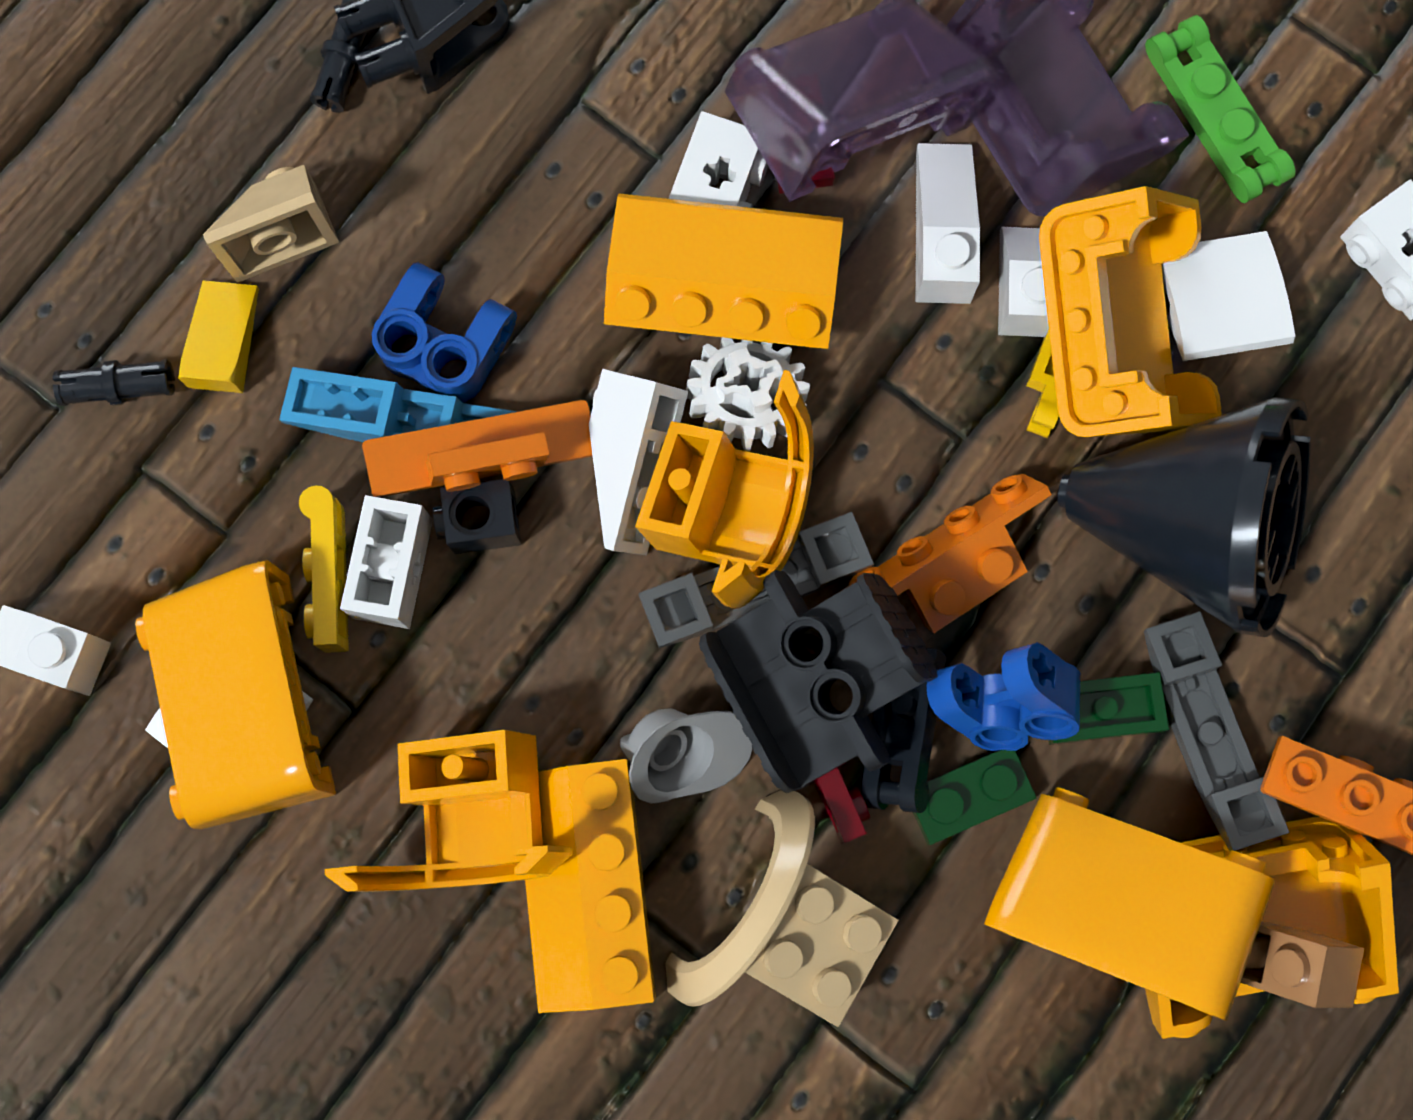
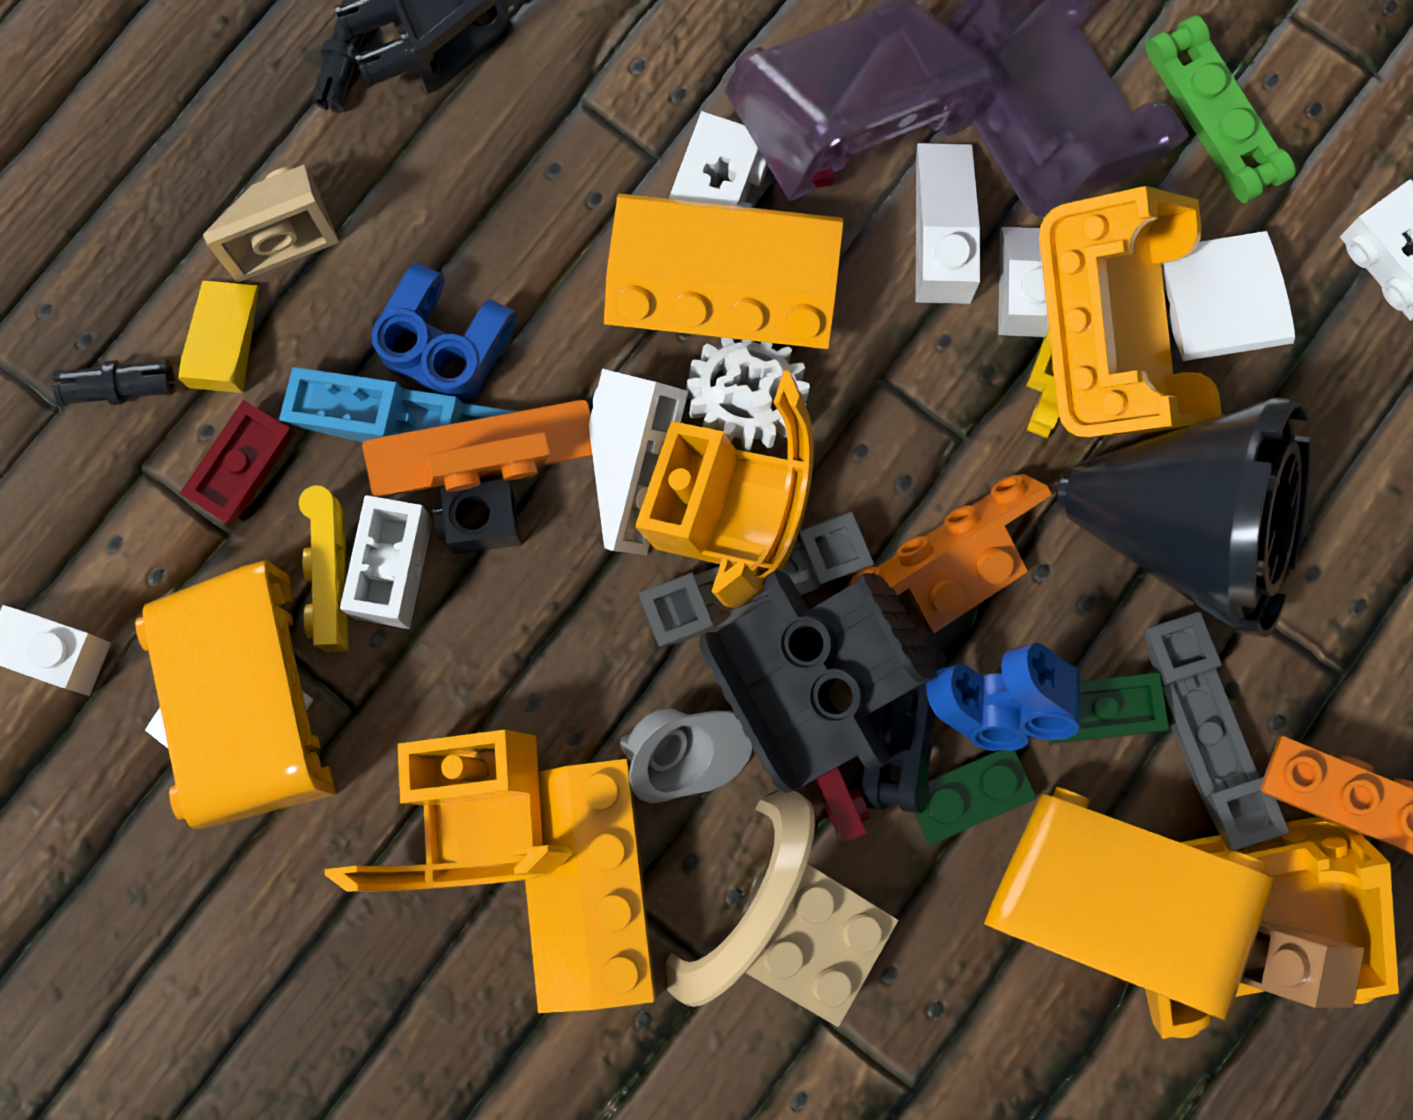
(237, 463): none -> dark red plate

